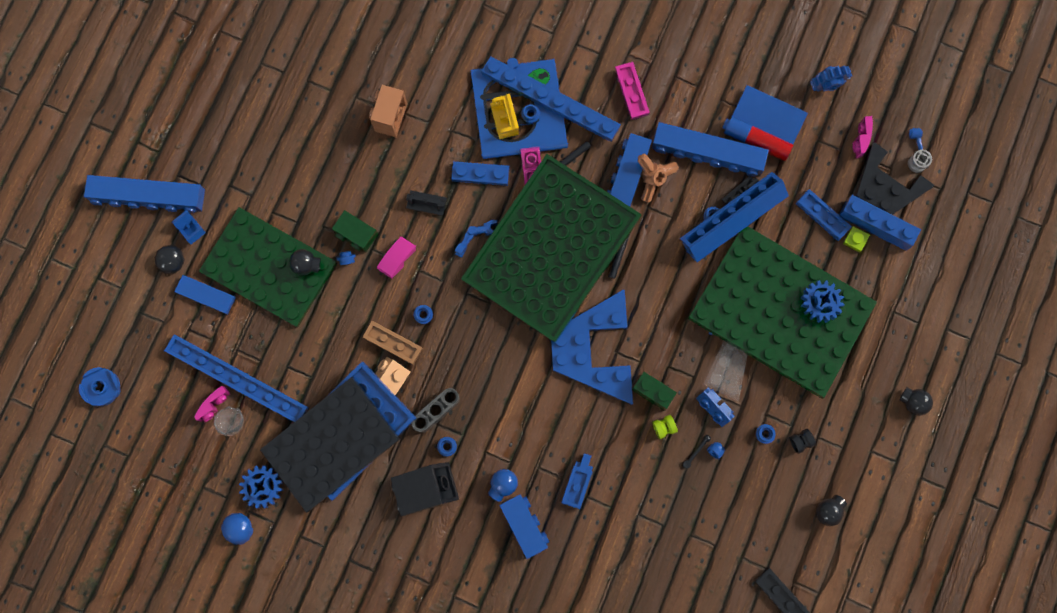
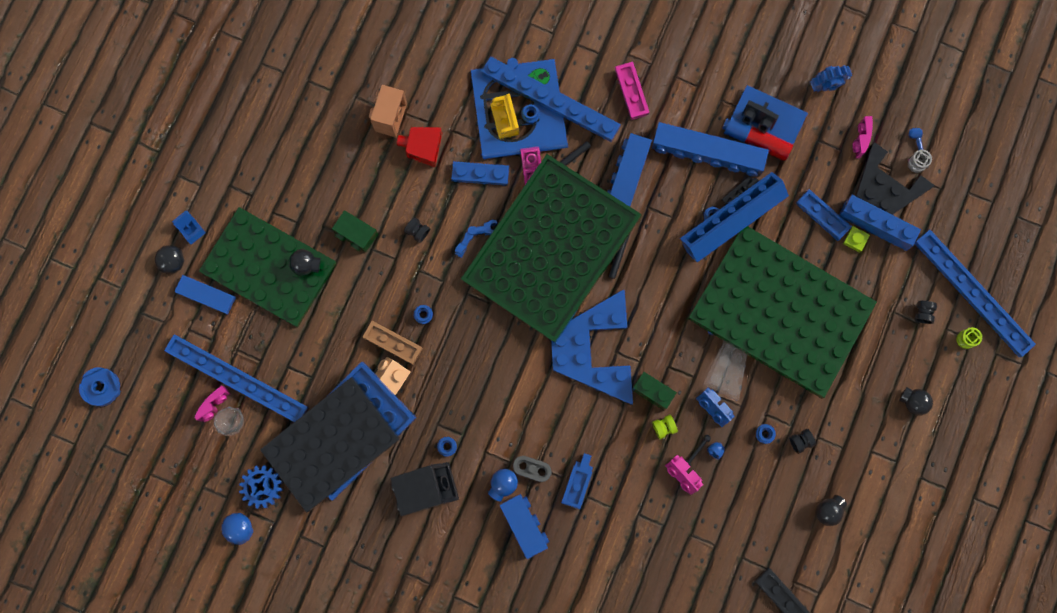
(144, 193): blue brick -> none
(346, 258): blue plate -> none
(396, 256): dark pink slope -> none
(417, 230): none -> black wheel
(422, 144): none -> red torso
(426, 202): black hinge -> none
(439, 401): dark grey beam -> none
(532, 468): none -> dark grey plate
(654, 175): nougat bush -> none
(689, 482): none -> dark pink hinge
(759, 115): none -> black hips
(831, 301): blue gear -> none
(925, 312): none -> black wheel
(967, 341): none -> lime wheel
(975, 293): none -> blue plate

